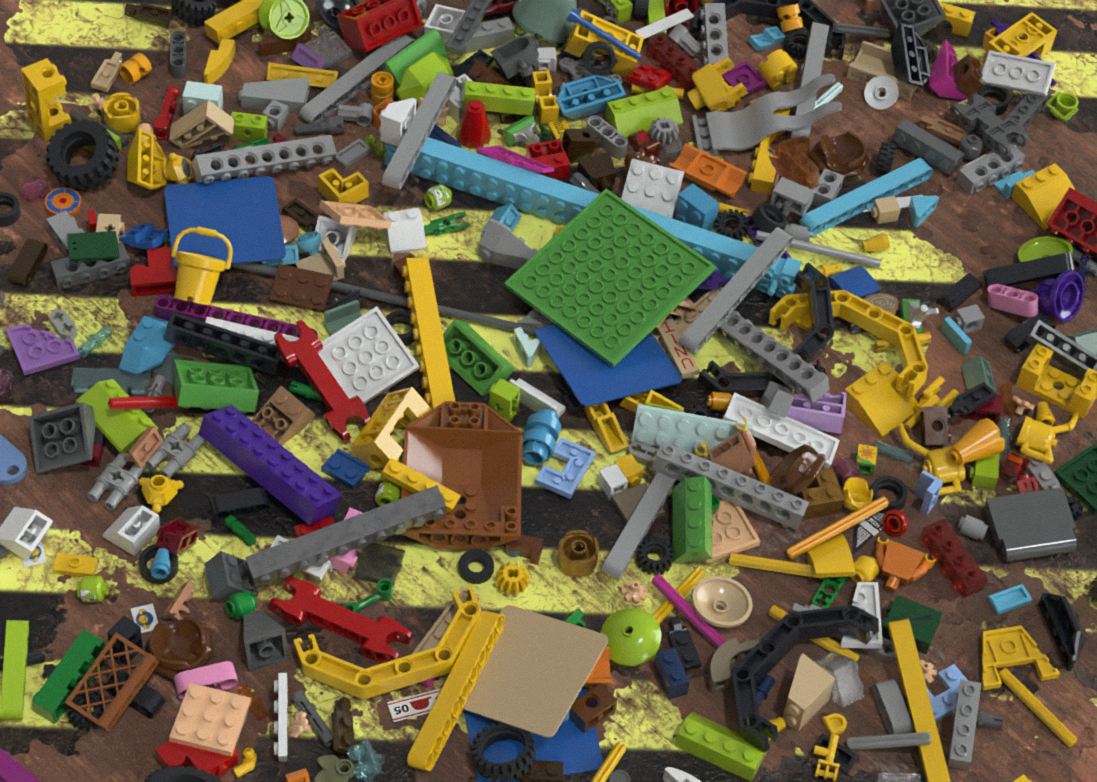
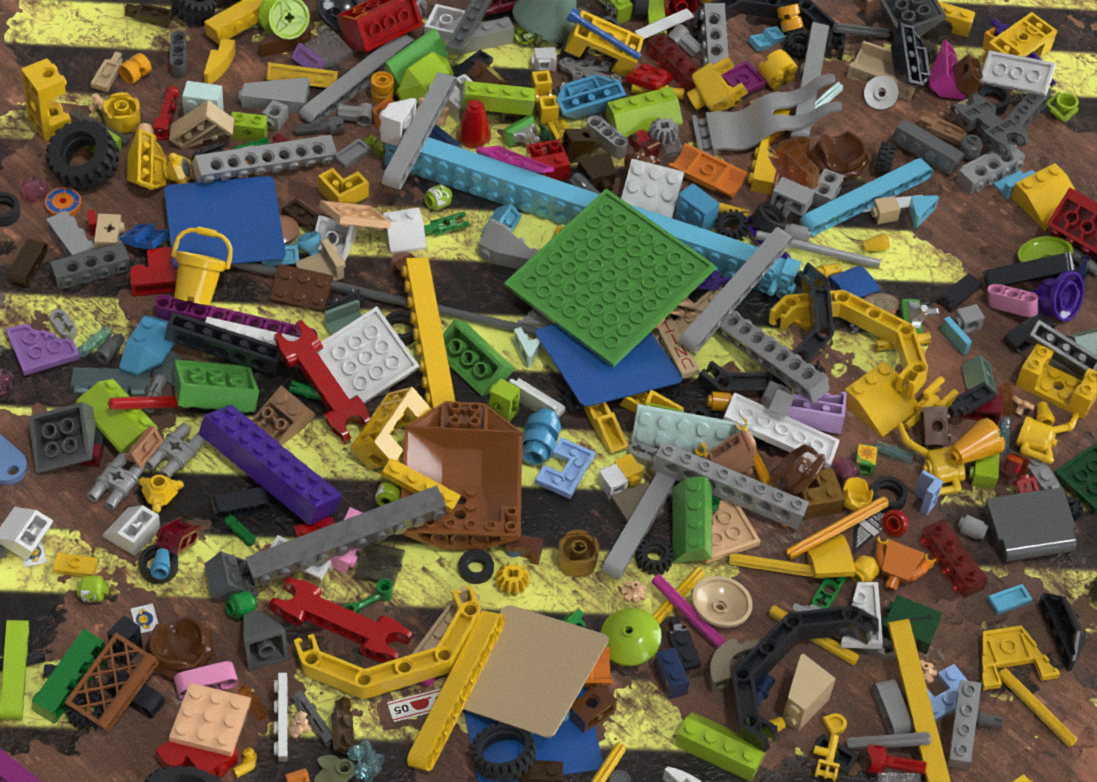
(93, 246): dark green container -> none
(109, 348): none -> dark grey hinge
(183, 595): nougat plate -> none
(345, 469): blue plate -> none
(517, 56): dark grey piece -> none
(599, 45): black tyre -> none
(847, 685): clear brick -> none
(881, 760): none -> red piece

